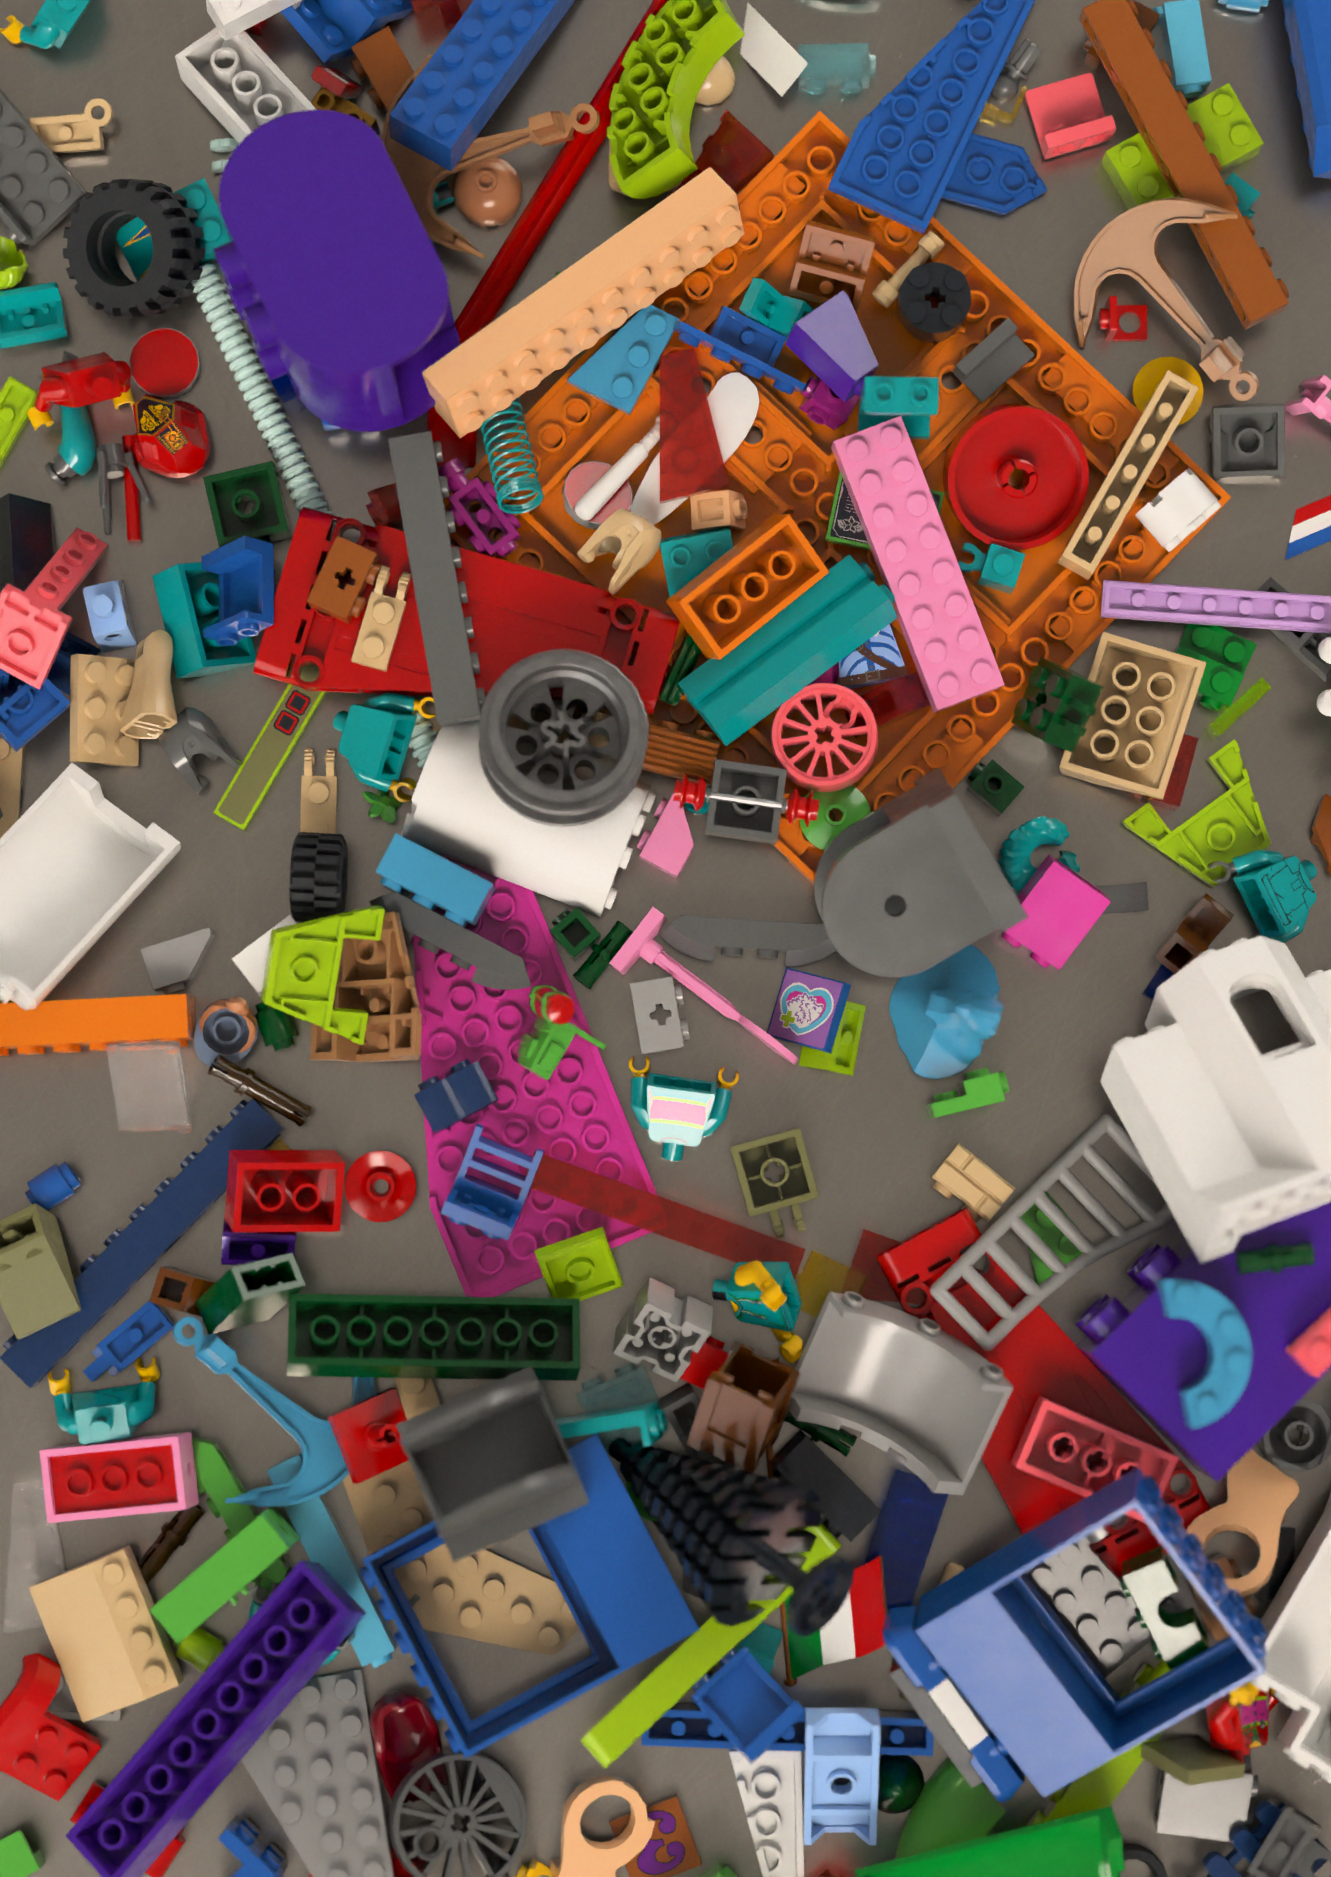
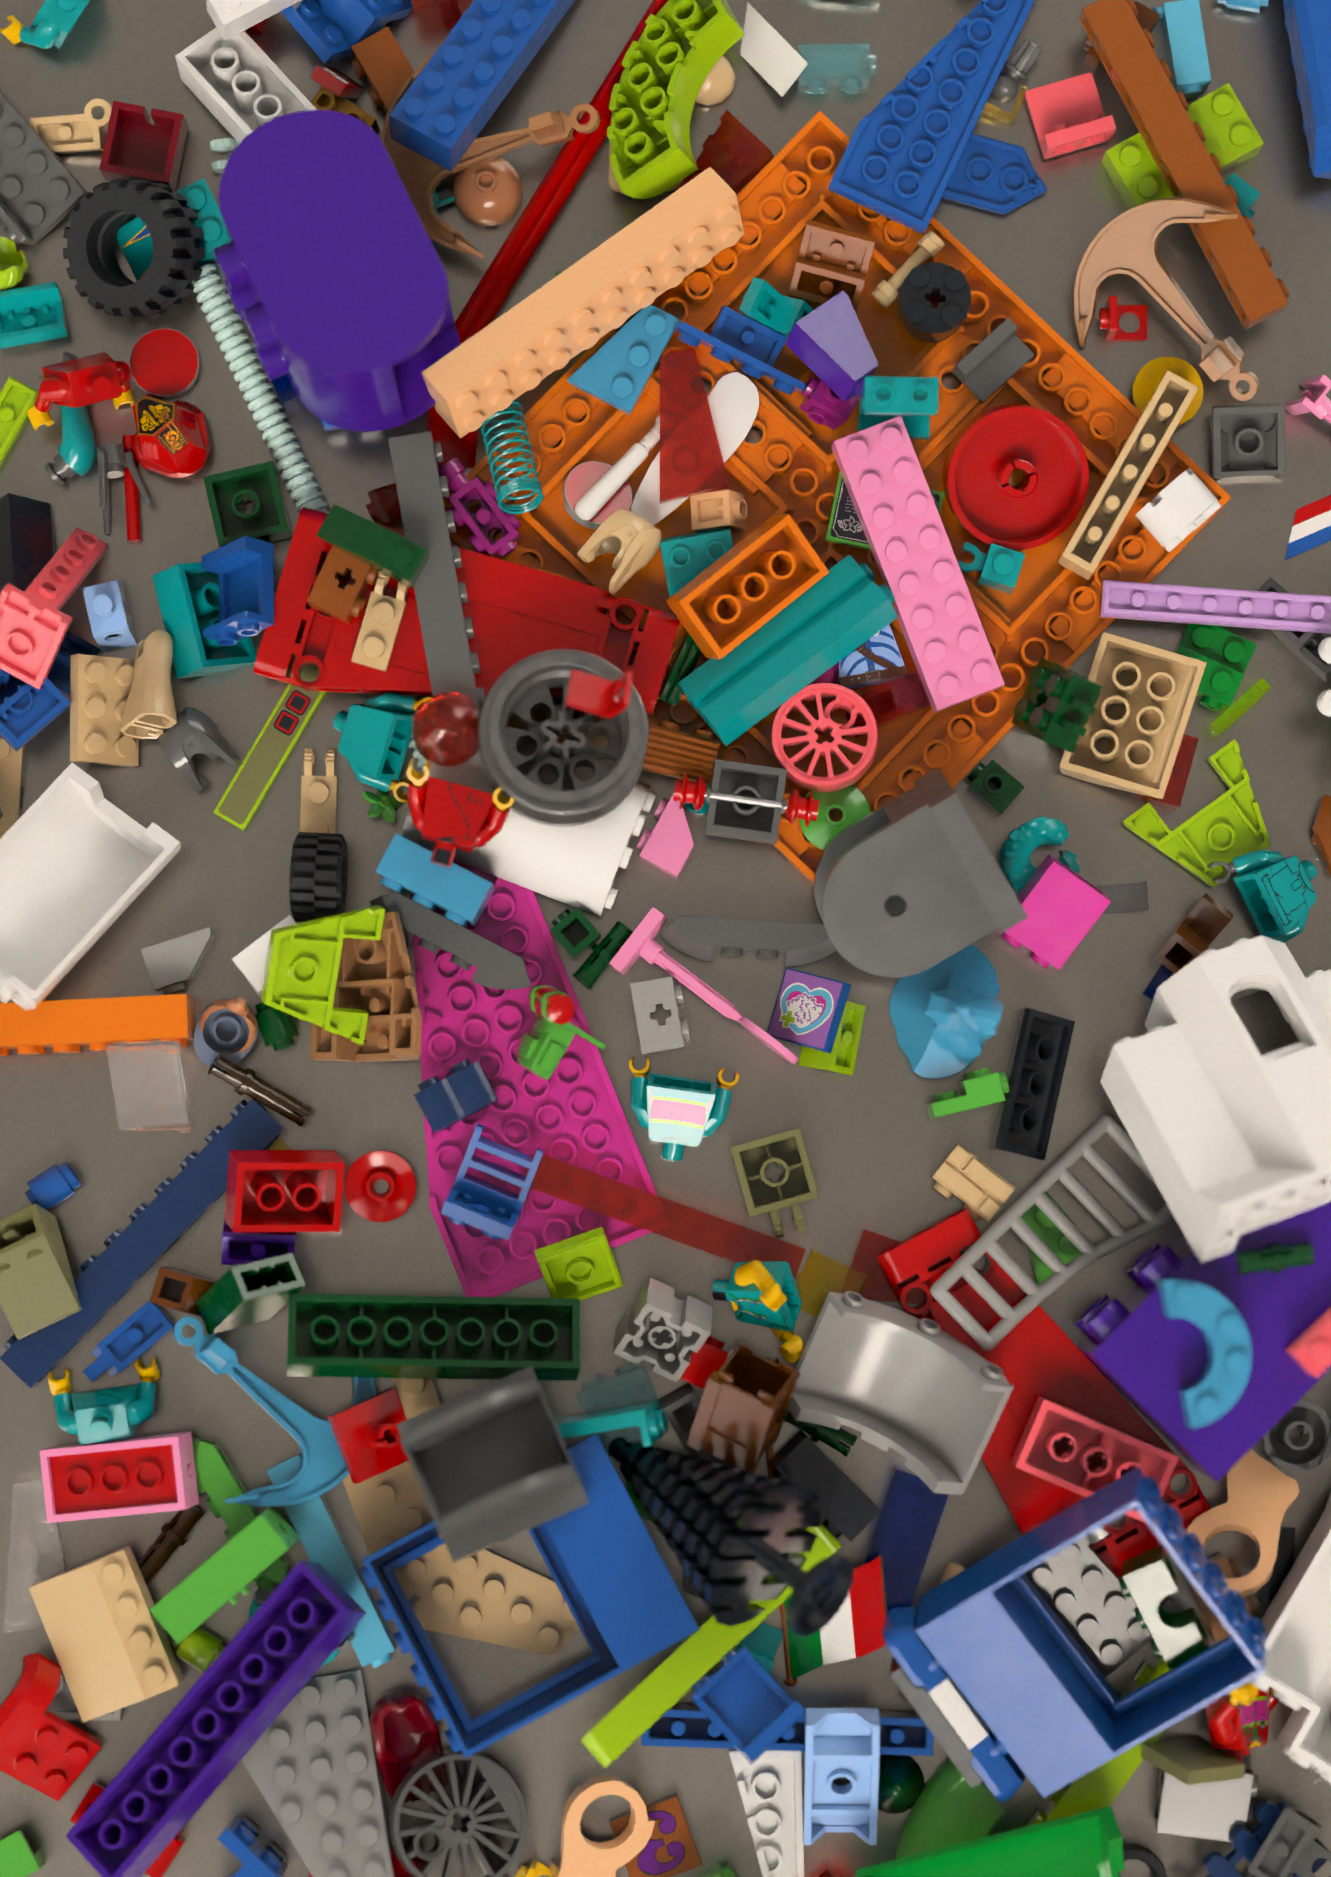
(142, 149): none -> dark red piece
(374, 545): none -> dark green slope
(447, 729): none -> clear red cylinder
(454, 814): none -> red torso
(598, 694): none -> red bracket
(1034, 1084): none -> black slope

